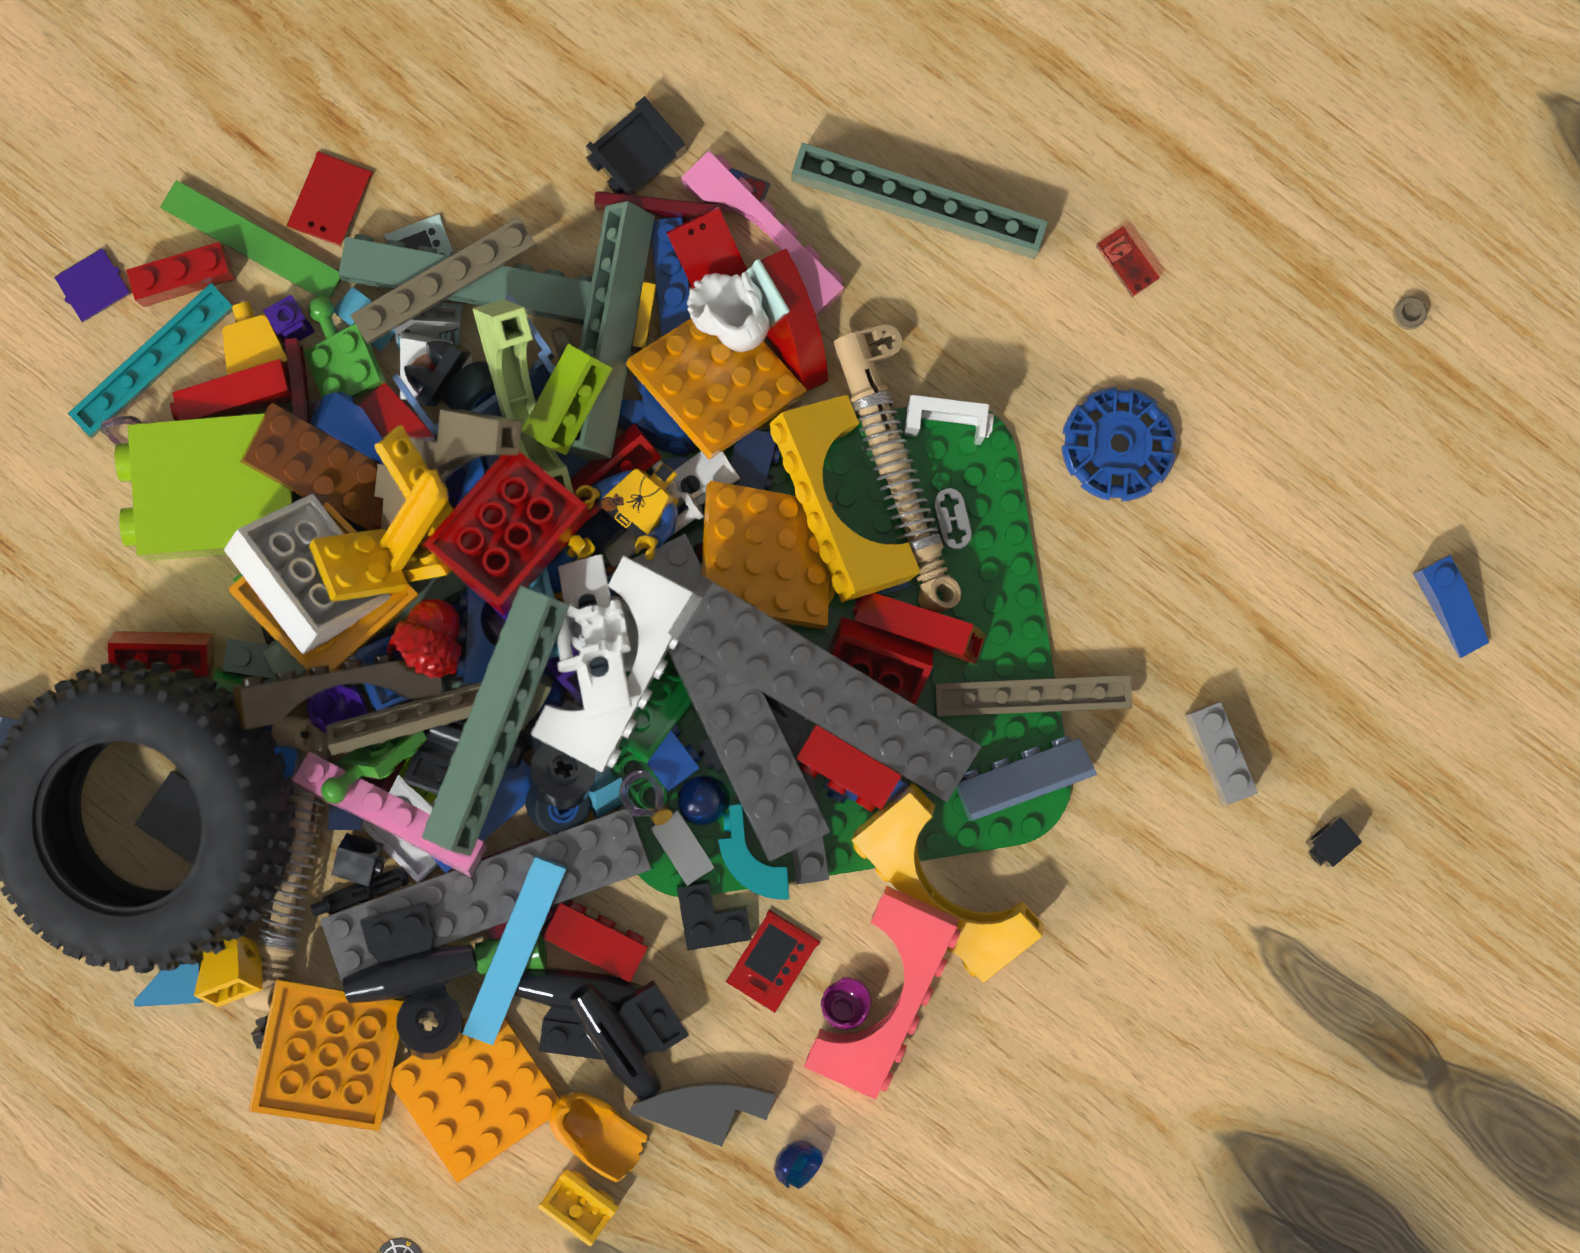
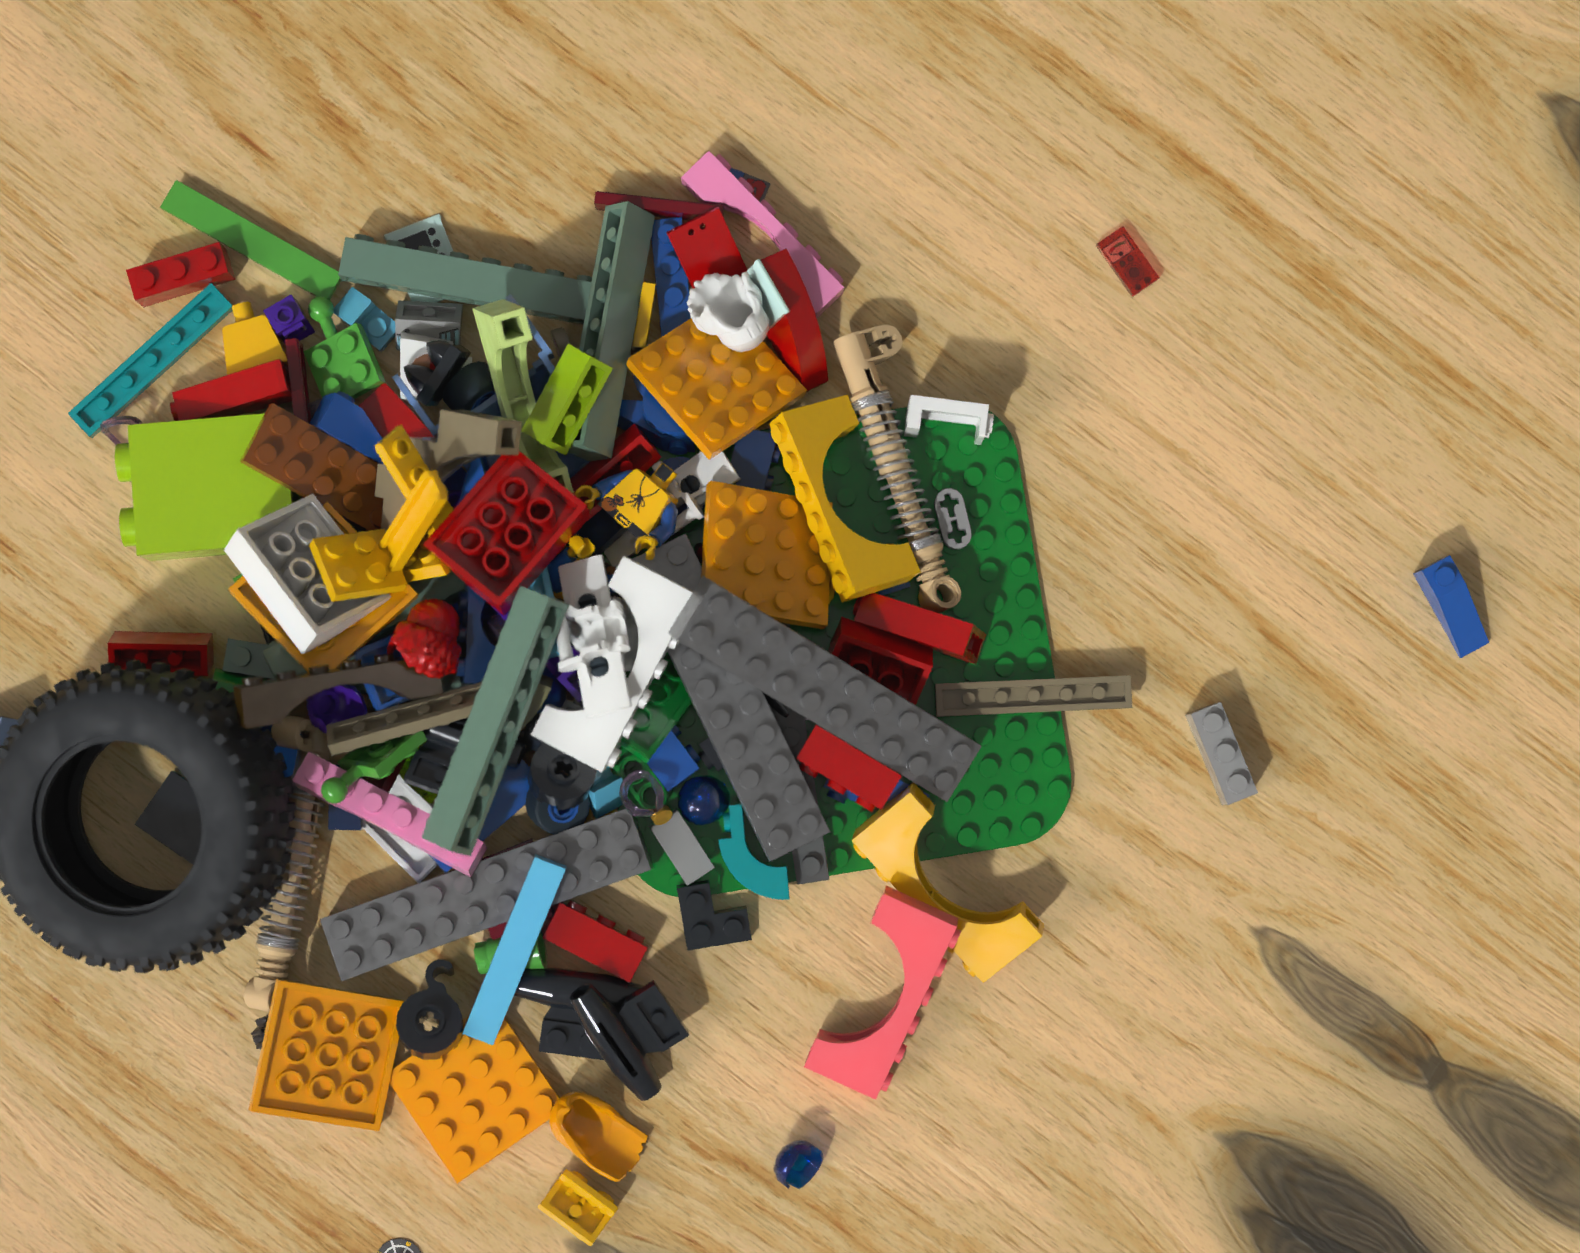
(92, 285): dark purple piece -> none
(171, 987): dark azure slope -> none
(230, 973): yellow torso -> none
(329, 198): red container -> none
(358, 859): black brick -> none
(359, 892): black piece -> none
(405, 958): black plate -> none
(443, 280): dark tan plate -> none
(636, 149): black panel -> none
(704, 1107): dark grey slope -> none
(772, 961): red container -> none
(846, 1003): magenta hair -> none
(918, 201): sand green brick -> none
(1024, 779): sand blue slope -> none
(1105, 457): blue plate -> none
(1332, 842): black brick -> none
(1410, 313): dark tan tile -> none

